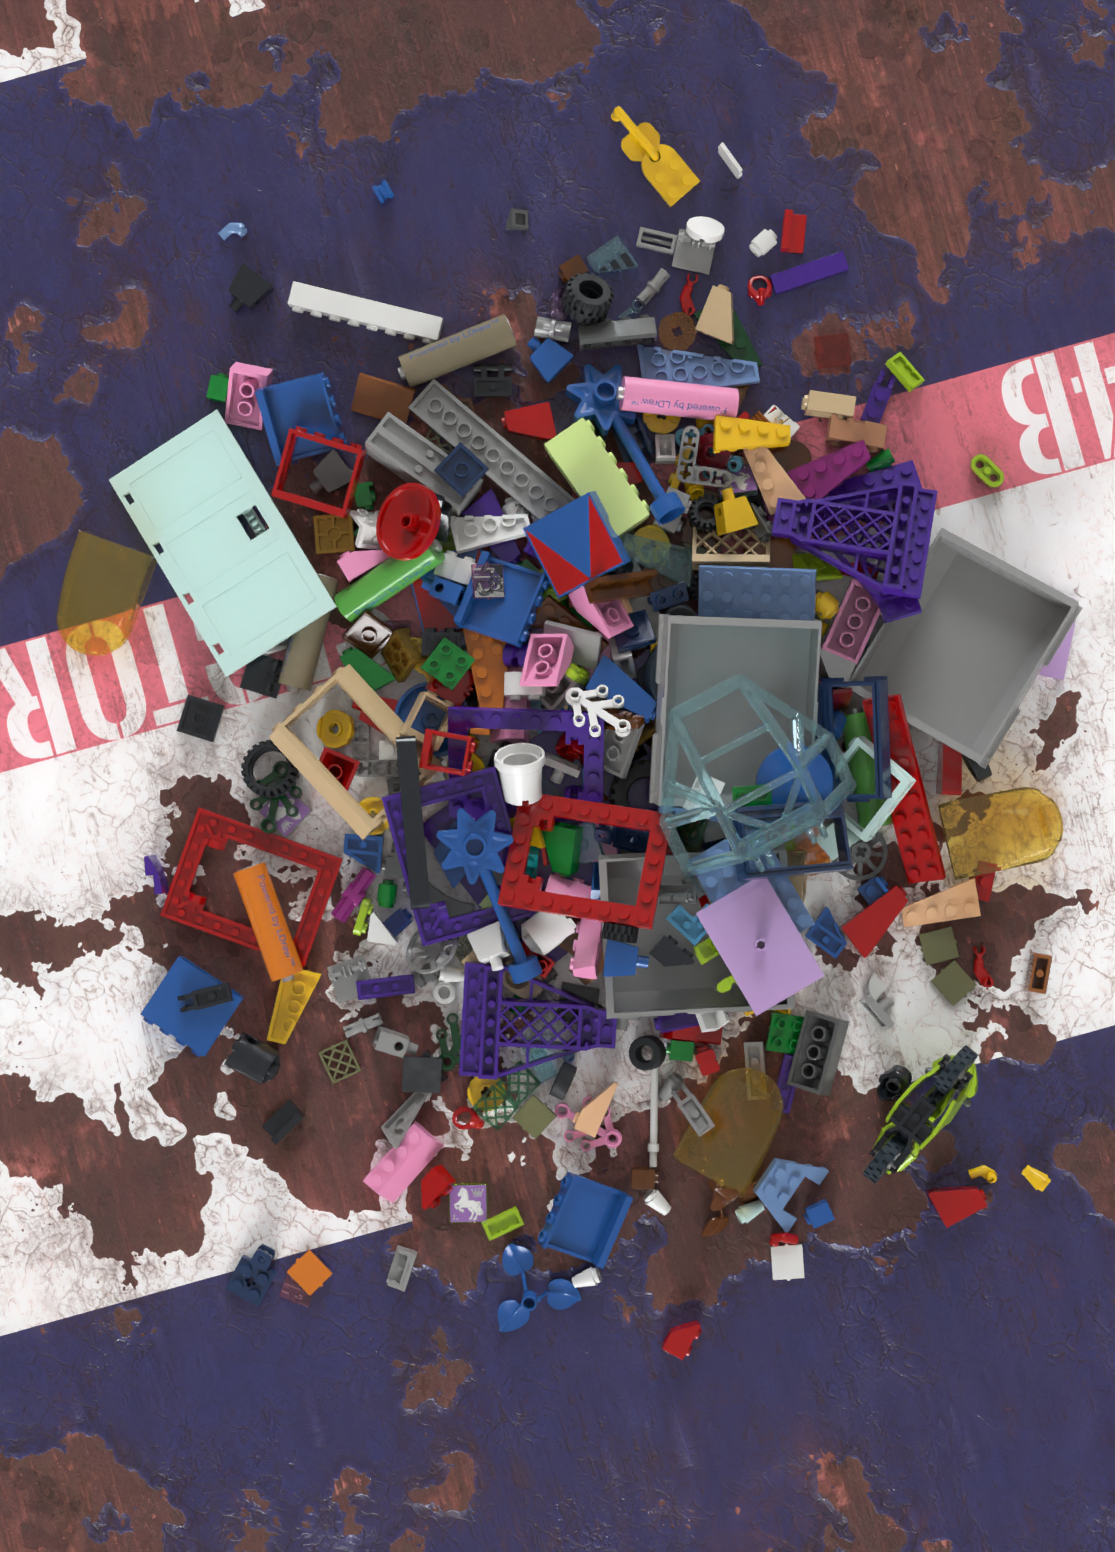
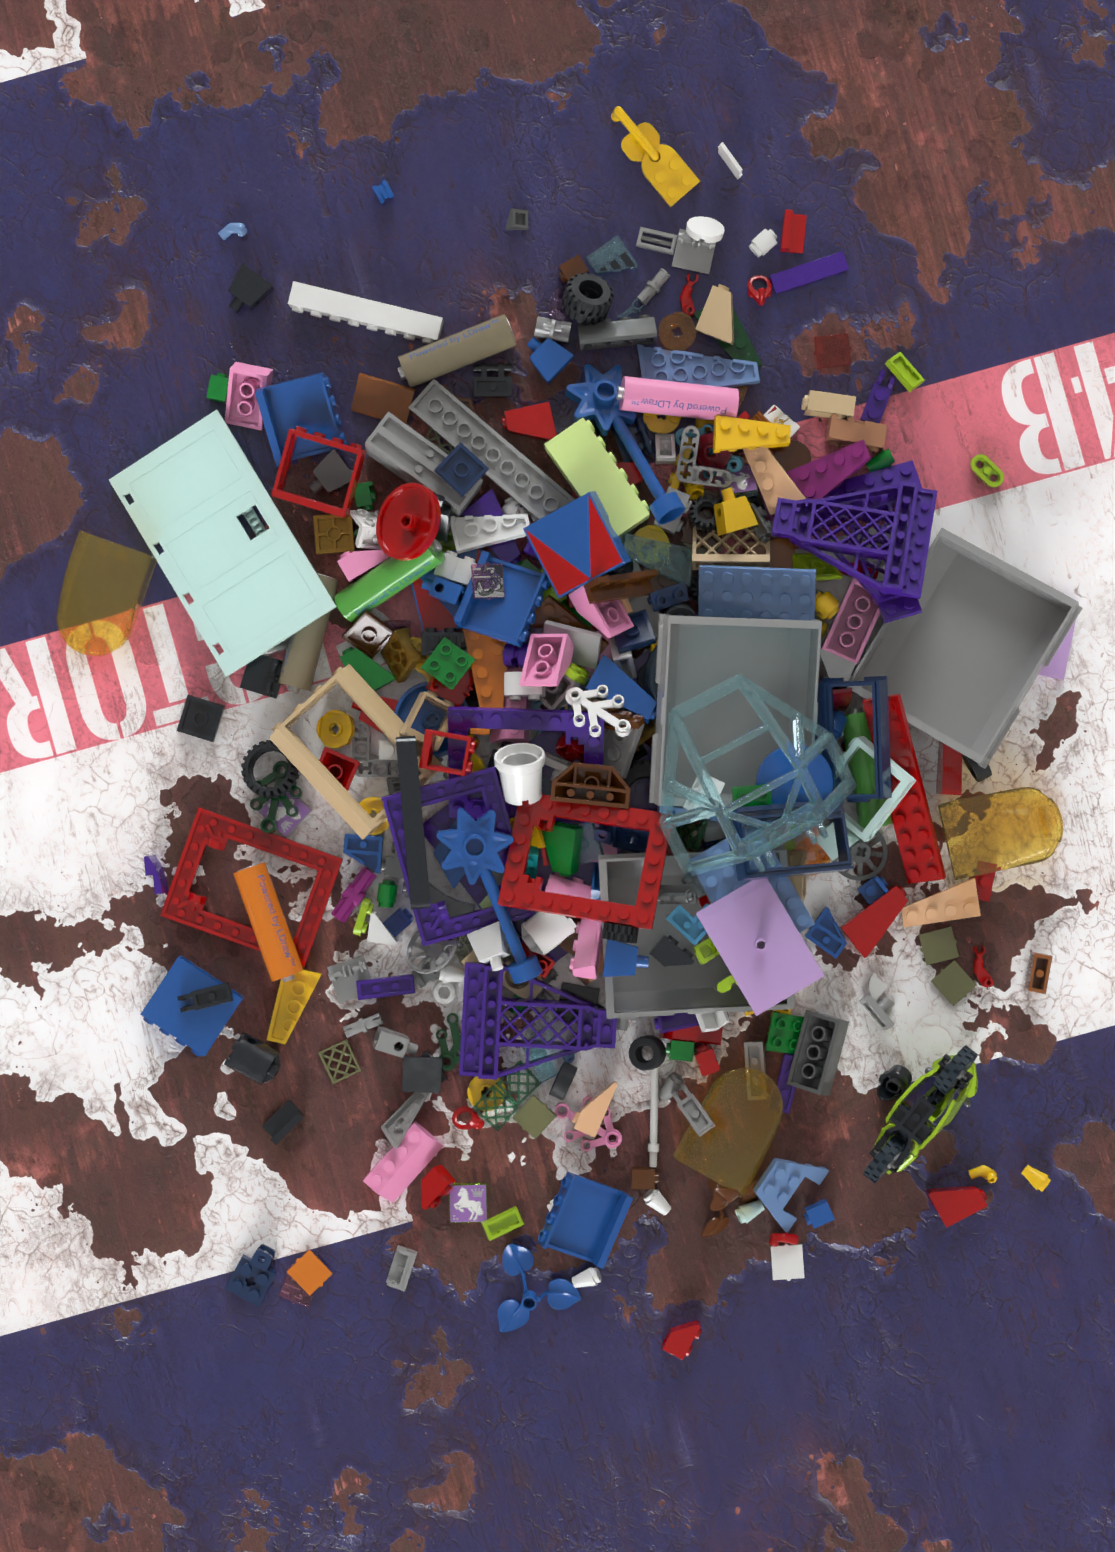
(591, 785): none -> reddish brown wedge

